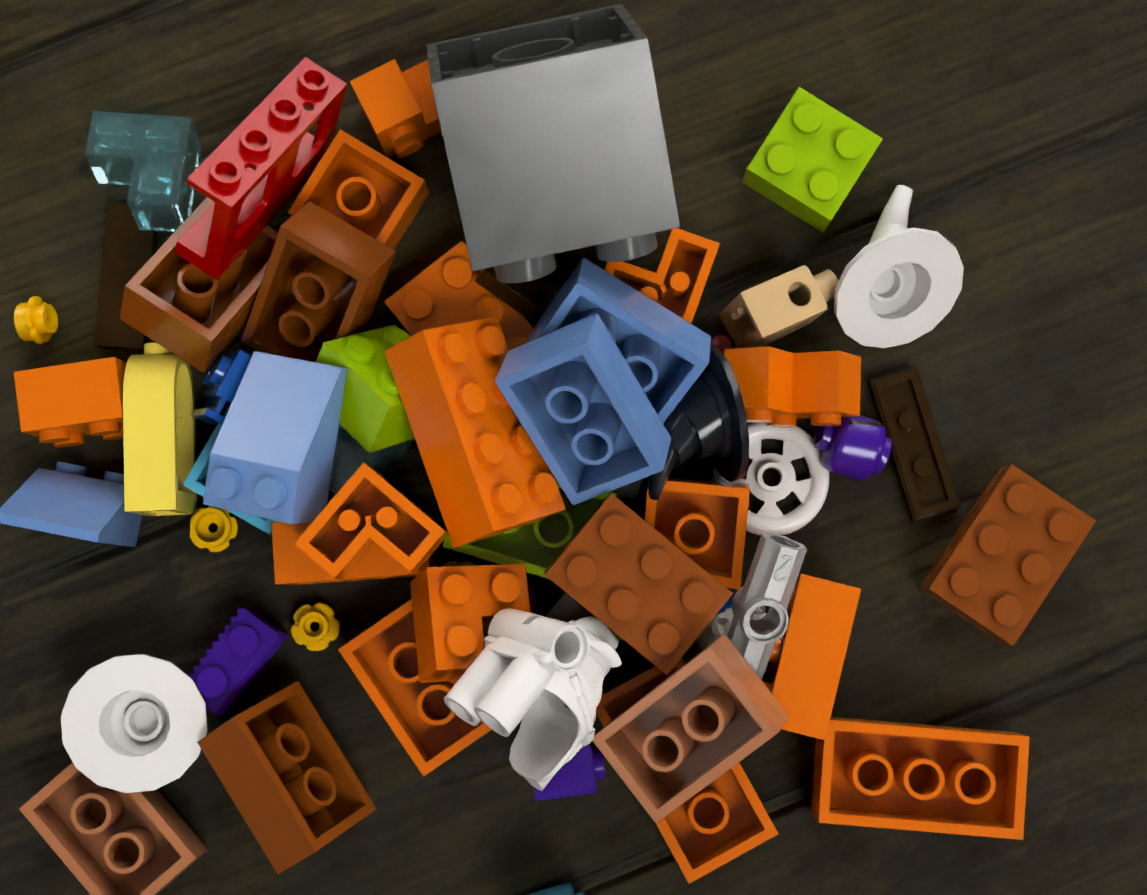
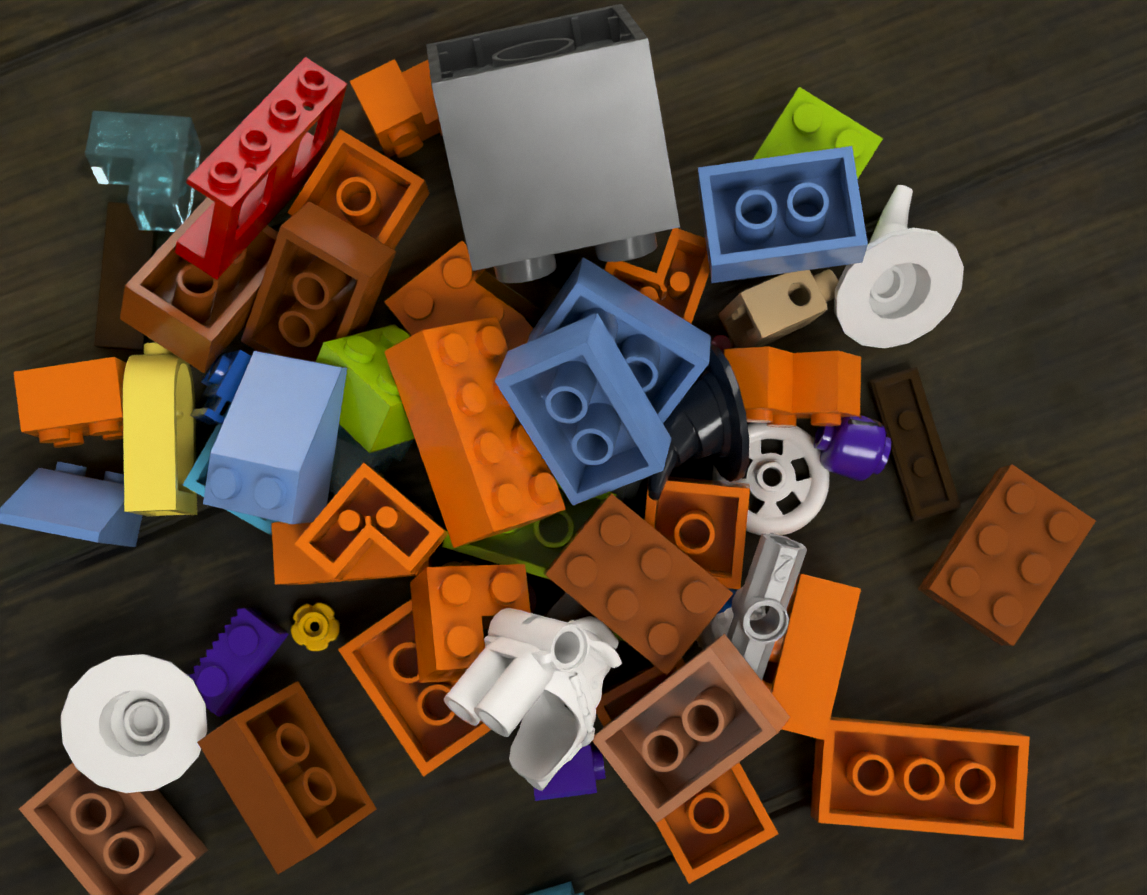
(35, 320): yellow plate -> none
(200, 530): yellow plate -> none
(782, 214): none -> medium blue brick

